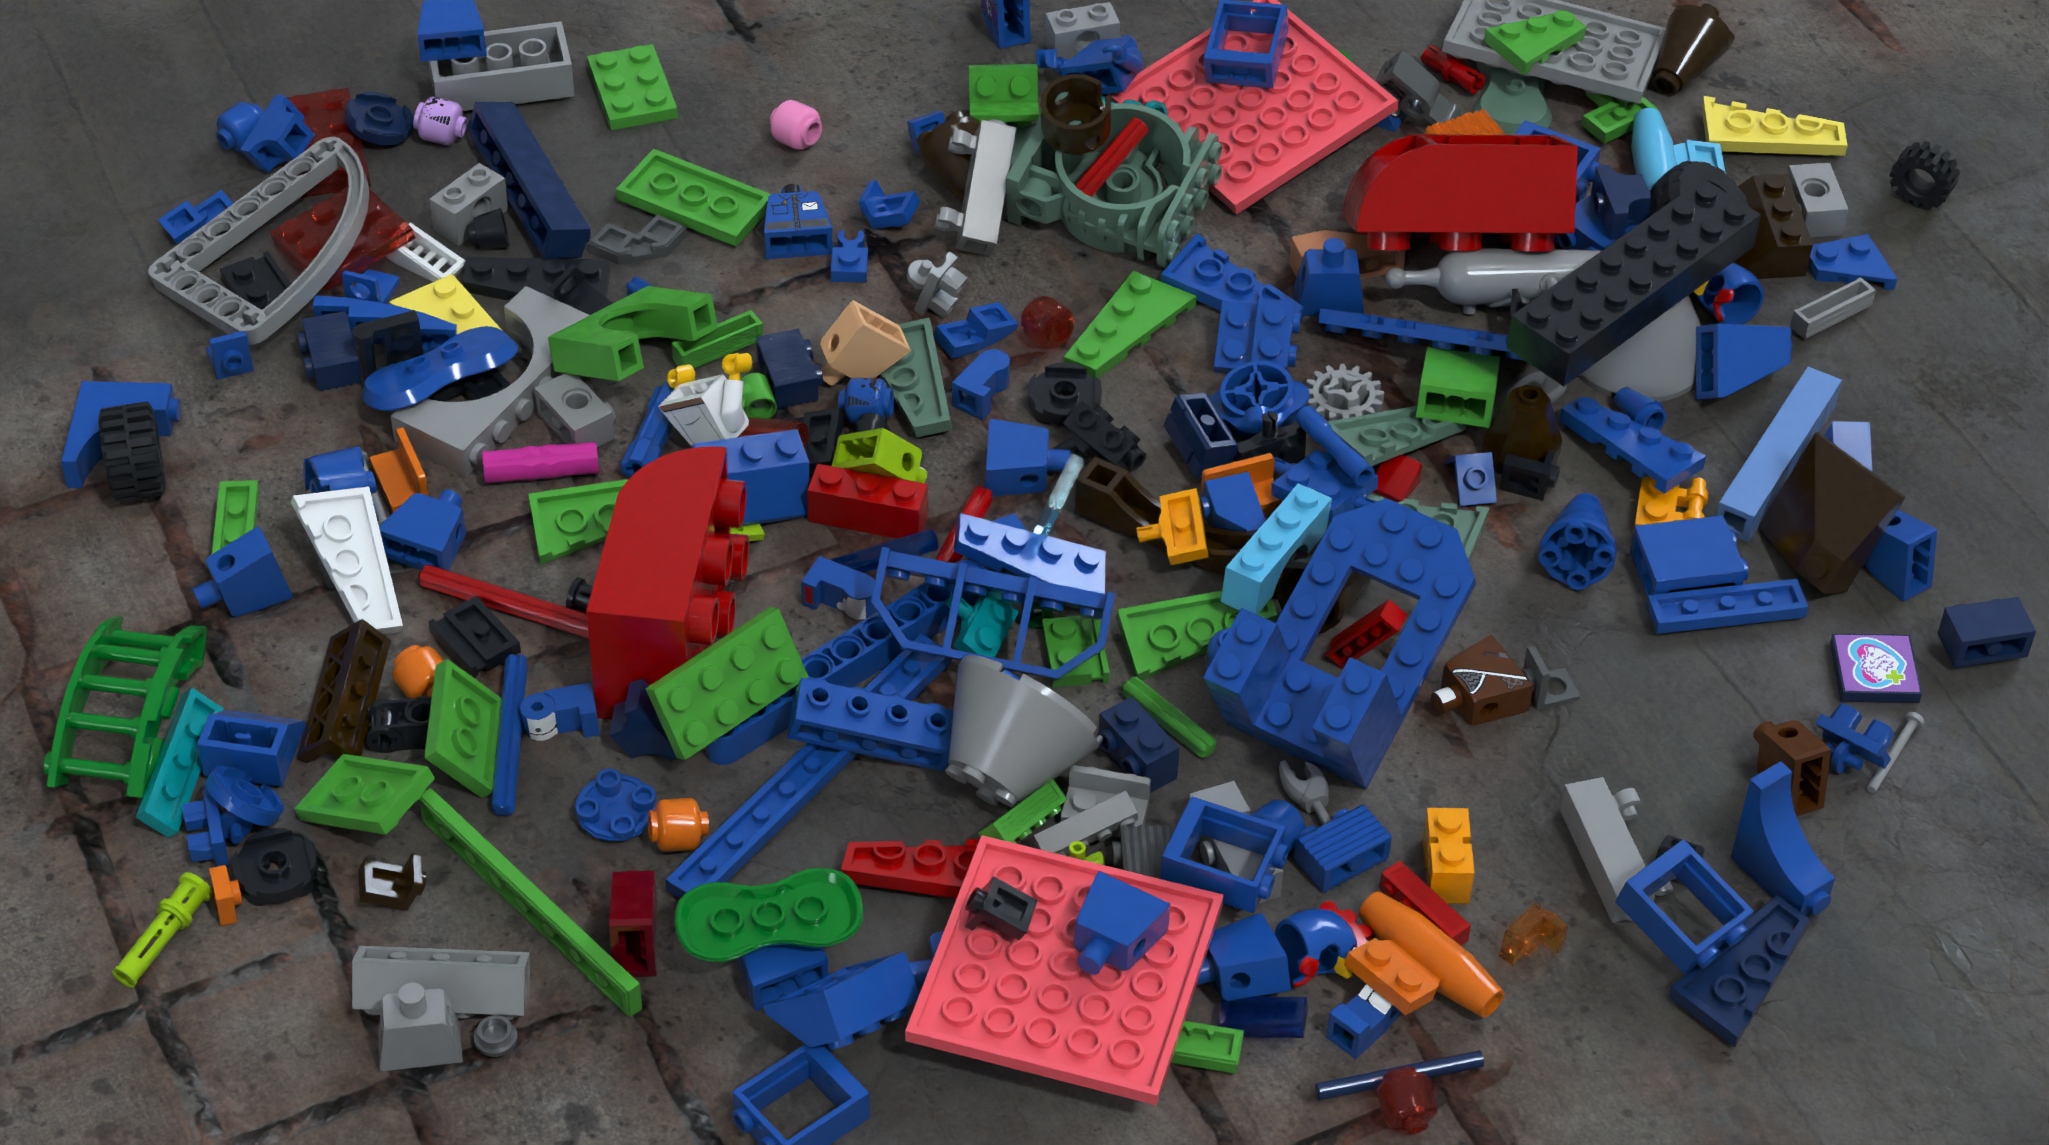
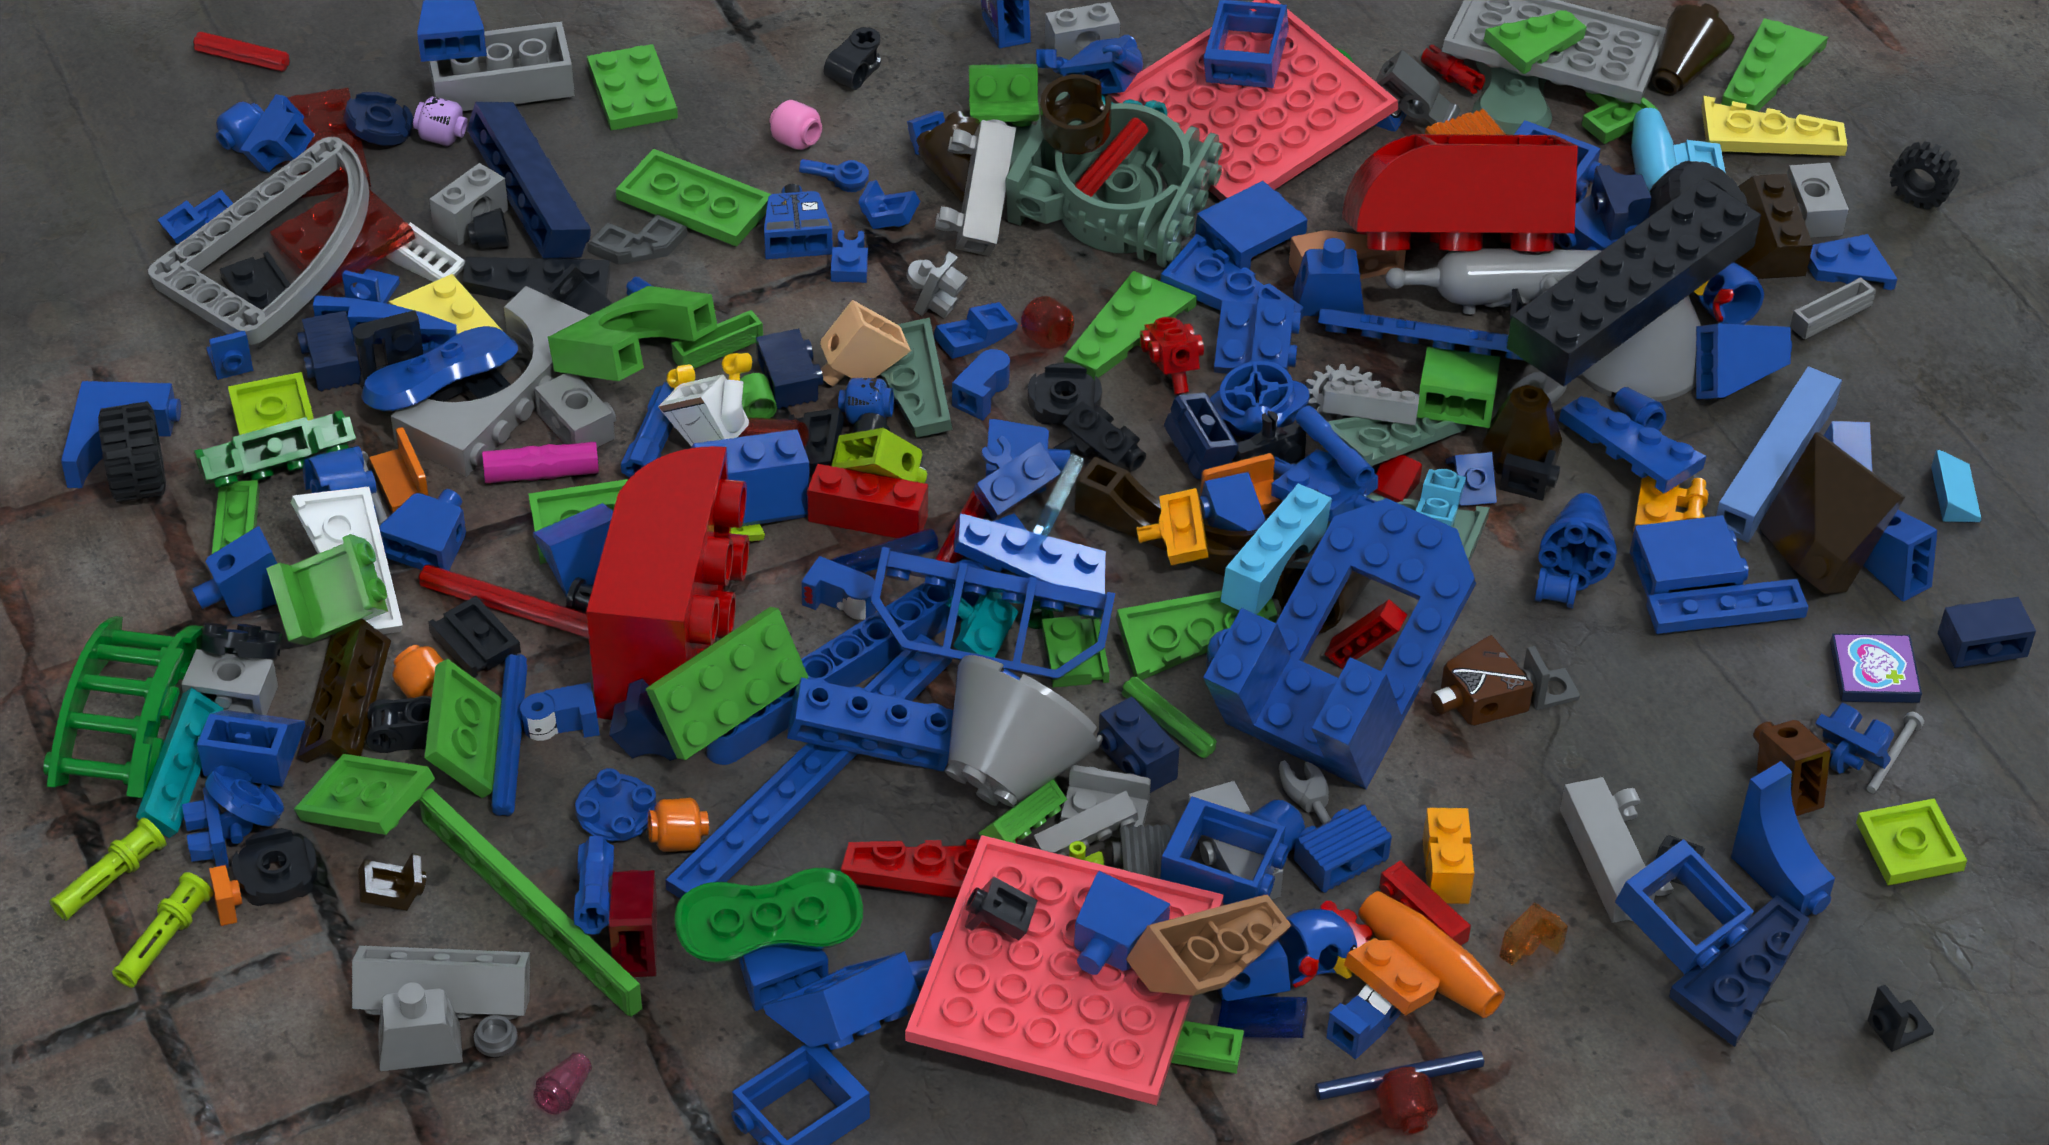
(122, 858): none -> lime pin
(233, 681): none -> light grey brick
(241, 51): none -> red axle
(246, 641): none -> black plate
(269, 402): none -> lime plate
(274, 447): none -> bracket
(328, 591): none -> bright green panel
(562, 1084): none -> clear pink cone
(575, 545): none -> blue slope
(593, 899): none -> blue axle
(848, 176): none -> blue plate
(854, 58): none -> black piece
(1014, 478): none -> blue brick
(1173, 349): none -> red brick
(1206, 947): none -> medium nougat wedge
(1249, 223): none -> blue panel
(1371, 402): none -> light grey piece
(1441, 495): none -> medium azure slope
(1556, 587): none -> blue bush
(1770, 62): none -> bright green wing
(1890, 1019): none -> black bracket
(1911, 841): none -> lime plate
(1955, 489): none -> medium azure slope

